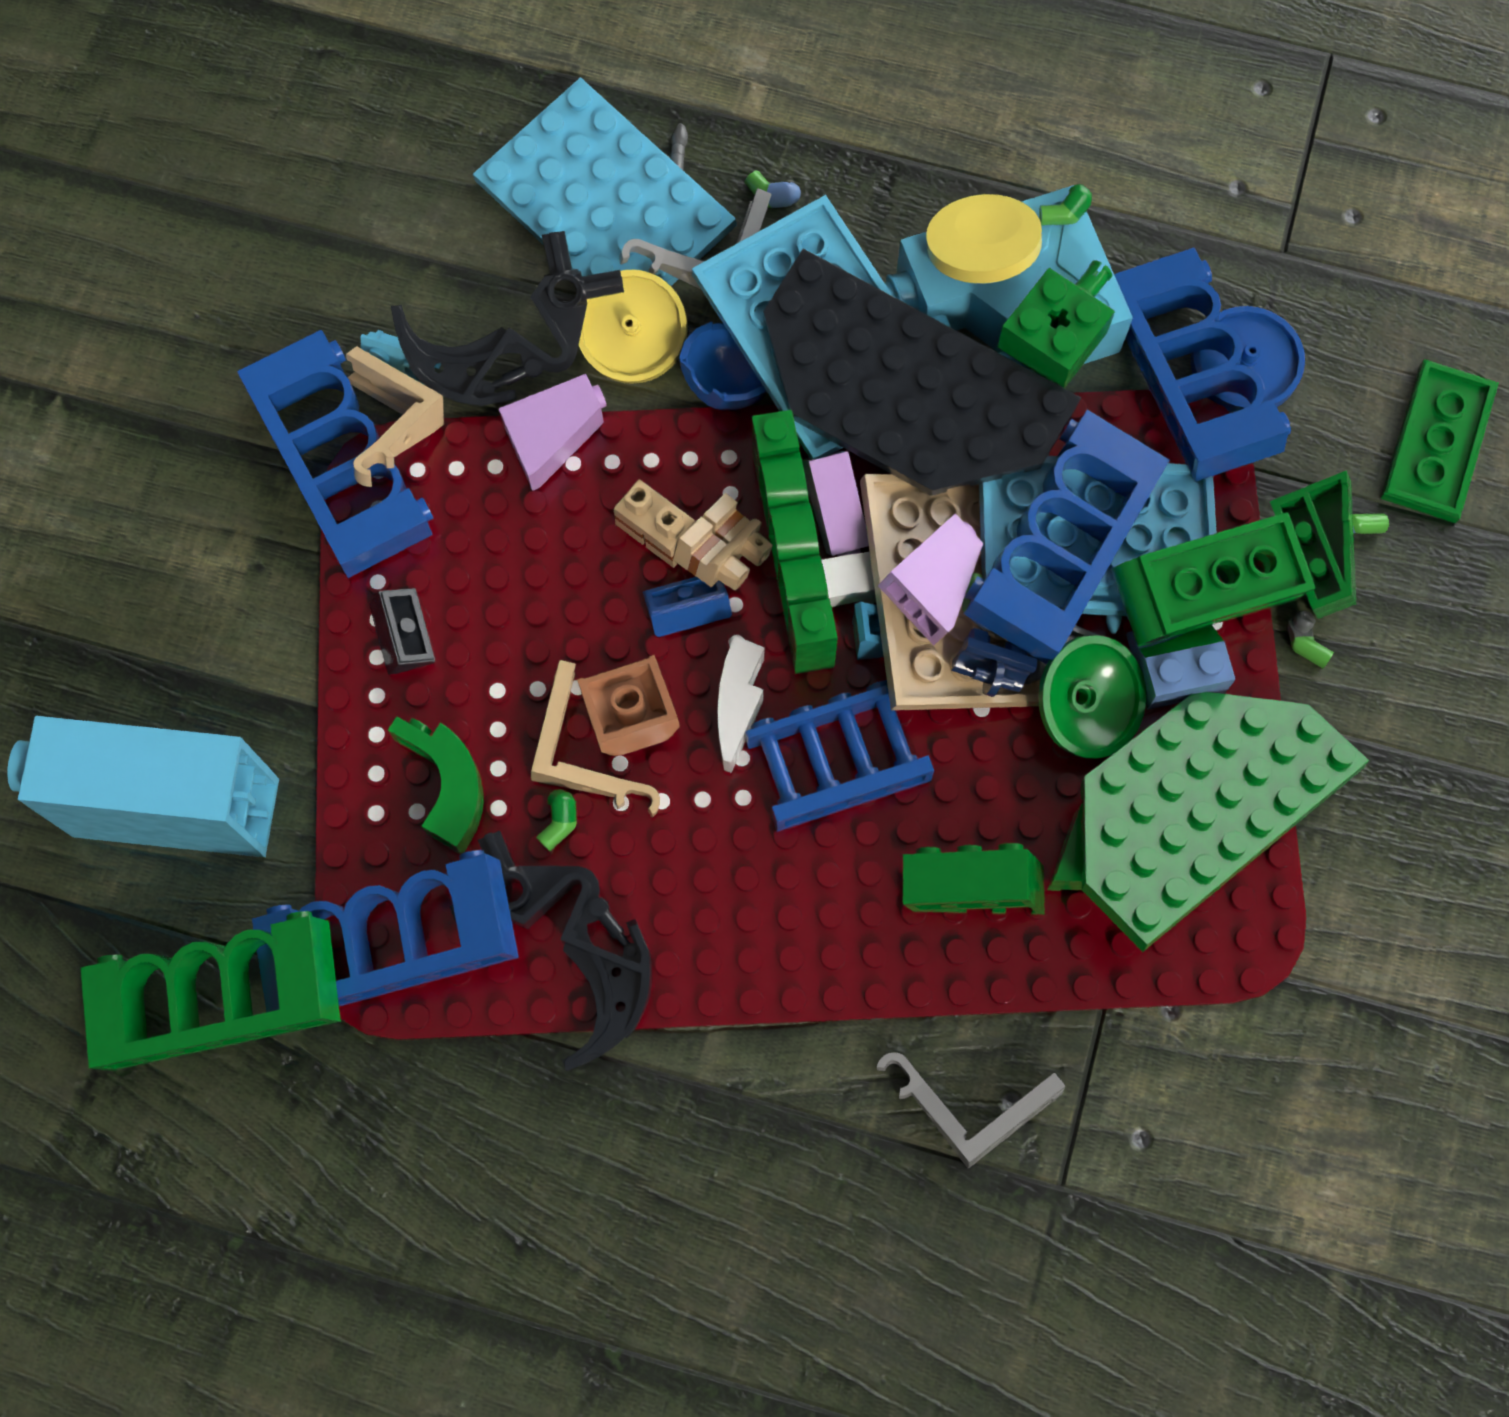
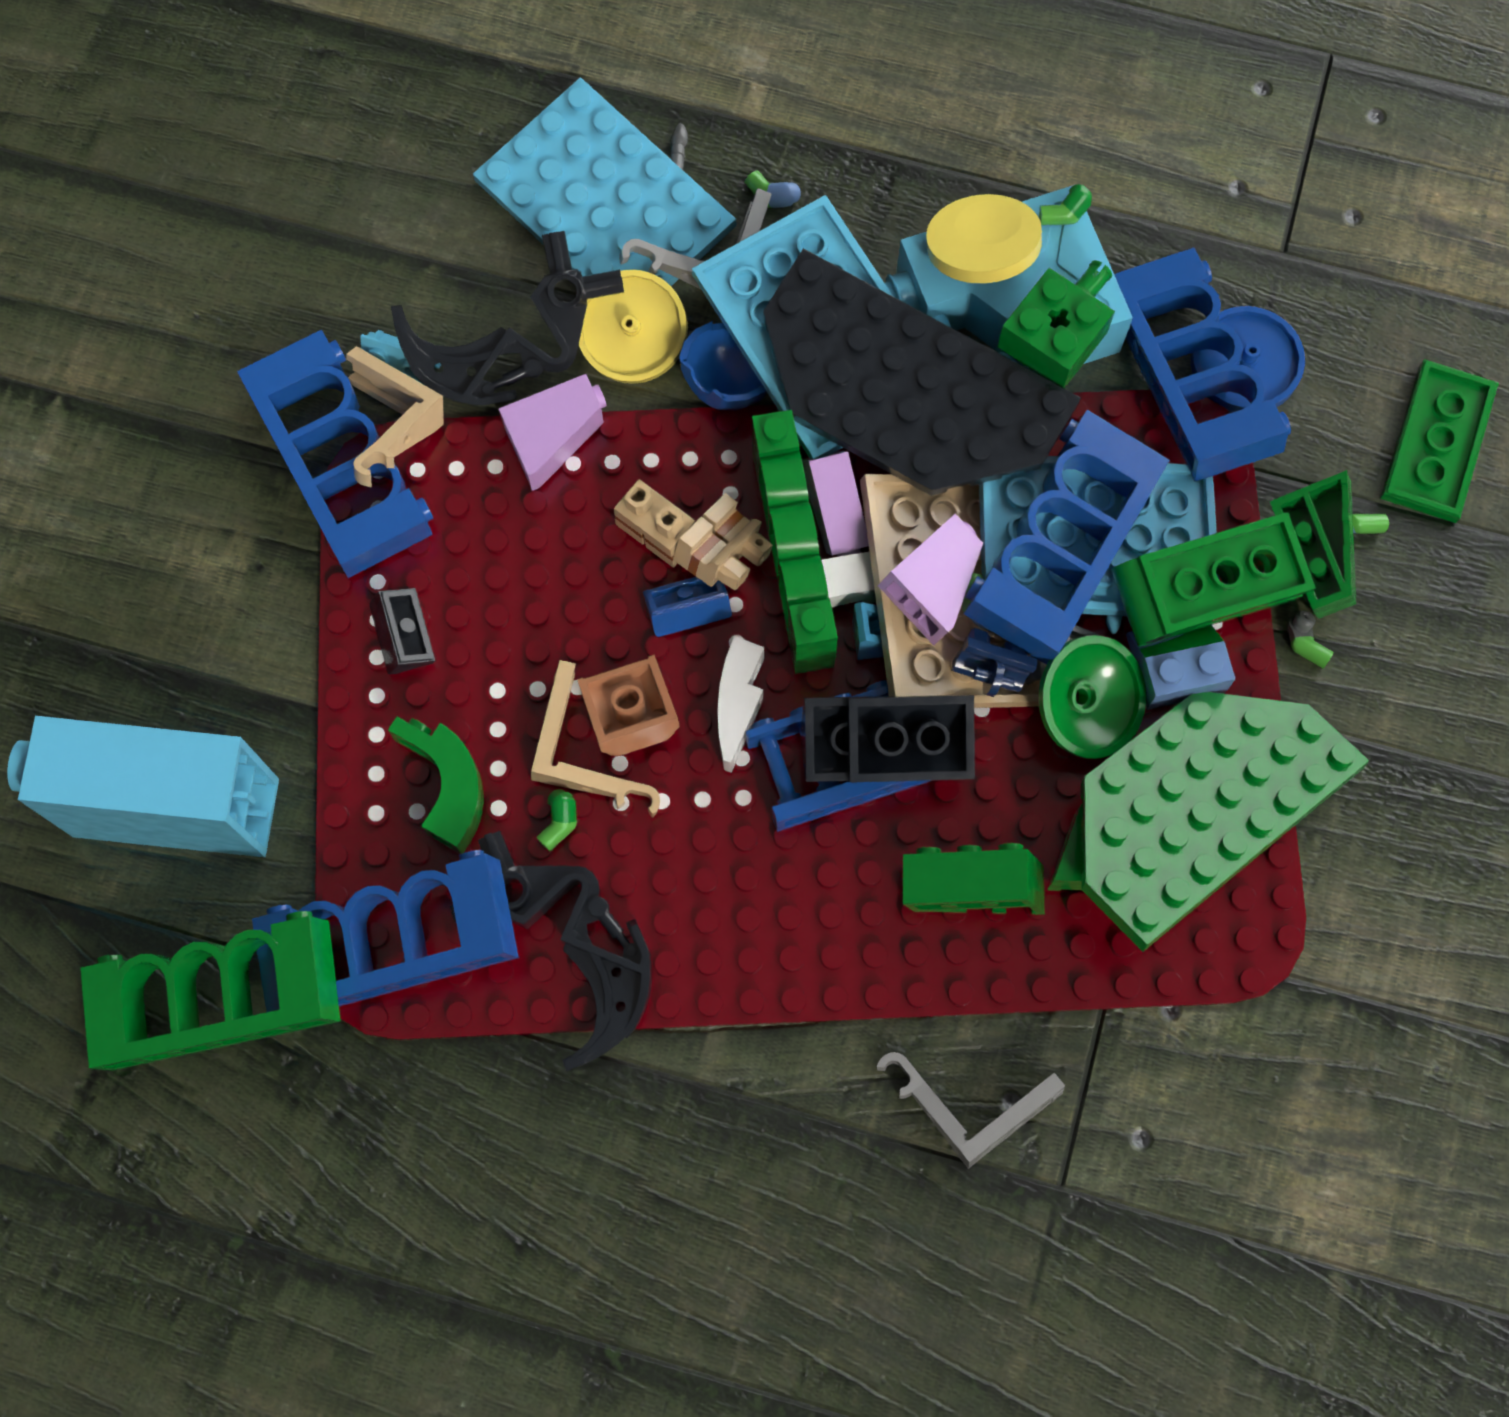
(888, 738): none -> black slope

